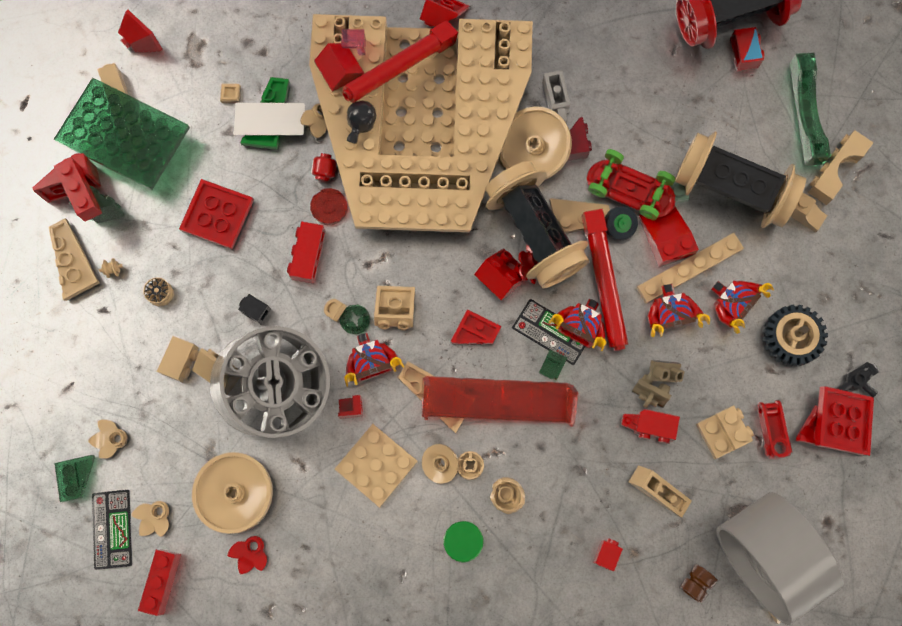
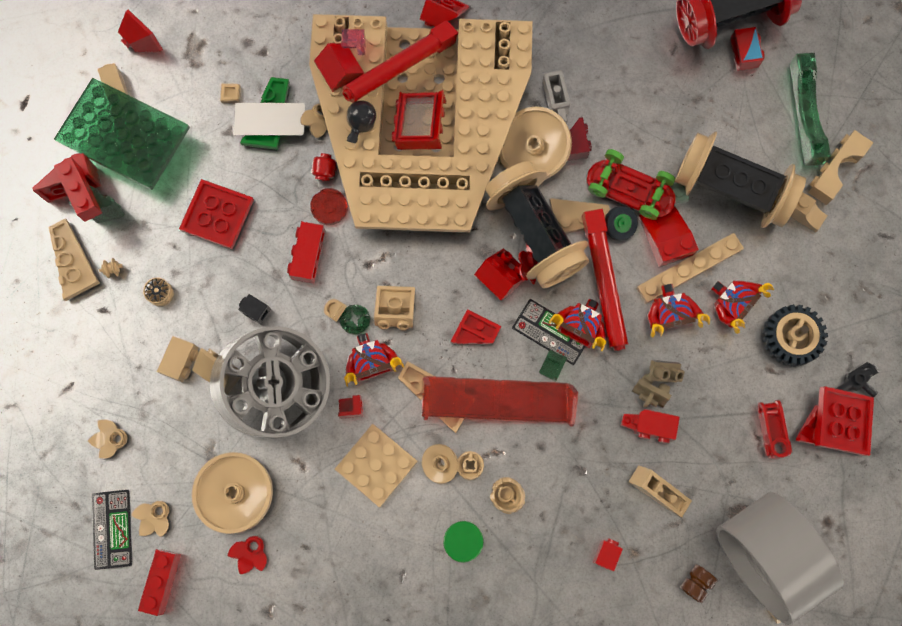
(73, 477): clear green wing -> none
(419, 120): none -> red window
(725, 431): tan plate -> none

